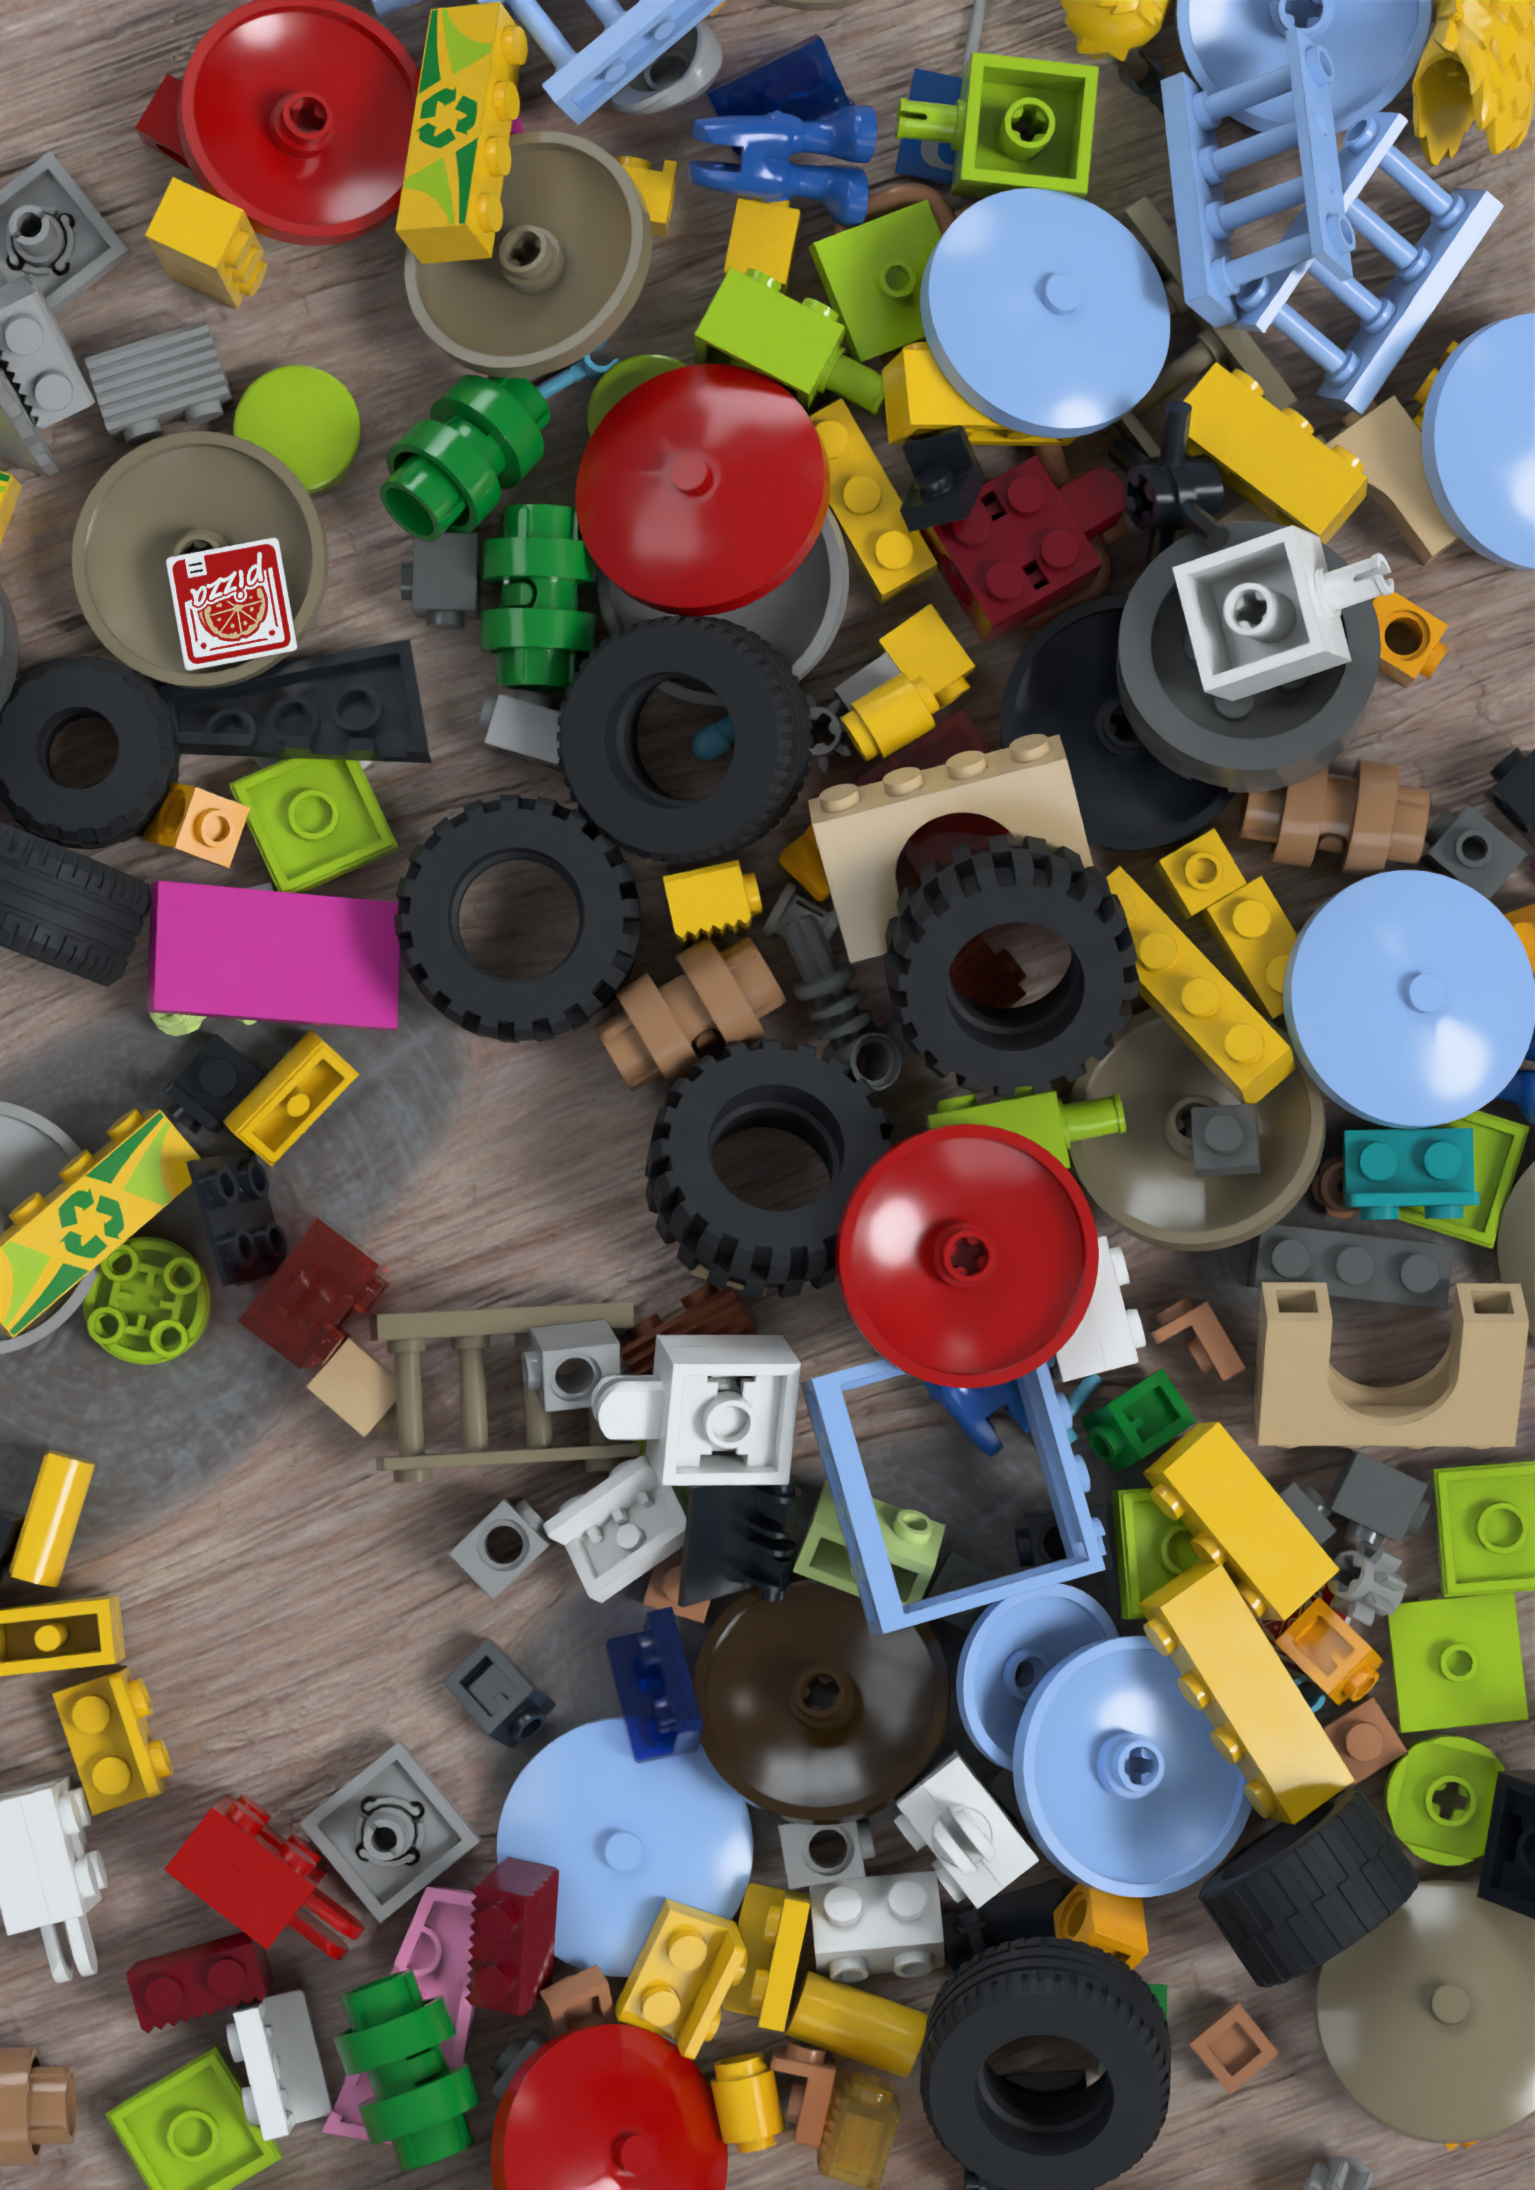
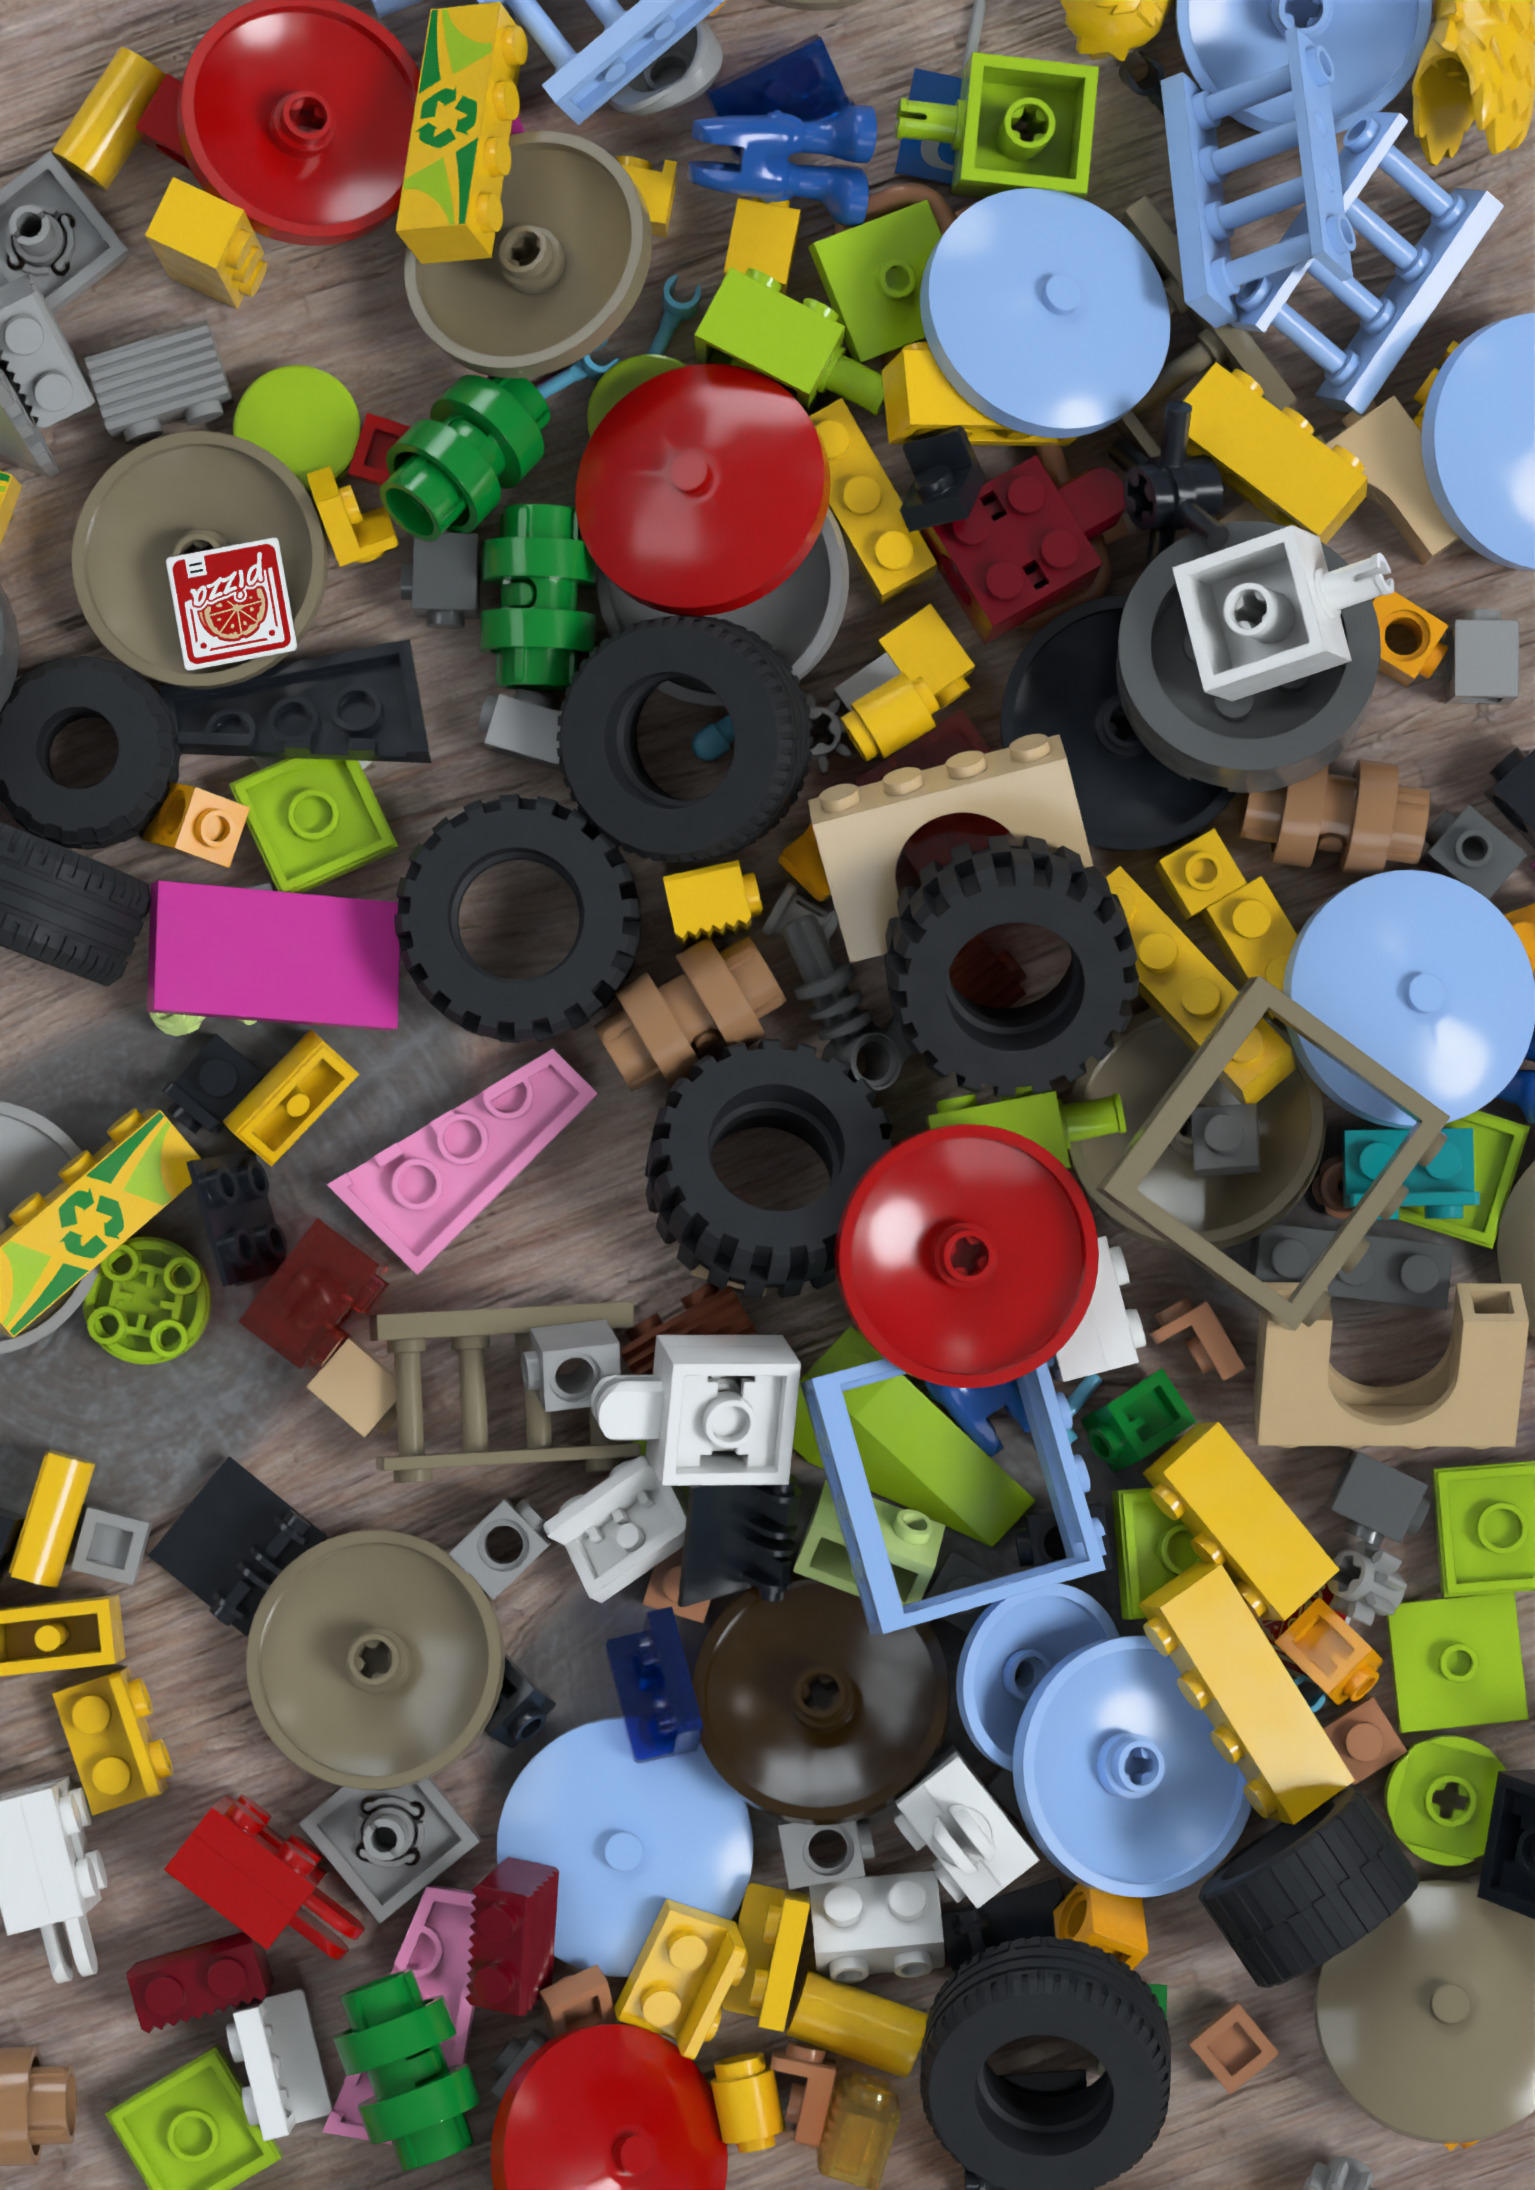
(105, 124): none -> yellow brick
(111, 1545): none -> light grey plate
(234, 1543): none -> black hinge
(351, 534): none -> yellow bracket
(372, 447): none -> red plate
(375, 1660): none -> dark tan dish
(450, 1170): none -> bright pink wing
(673, 314): none -> medium azure hand
(915, 1450): none -> lime wedge
(1187, 1091): none -> dark tan window
(1309, 1509): dark grey plate -> none
(1482, 659): none -> light grey brick

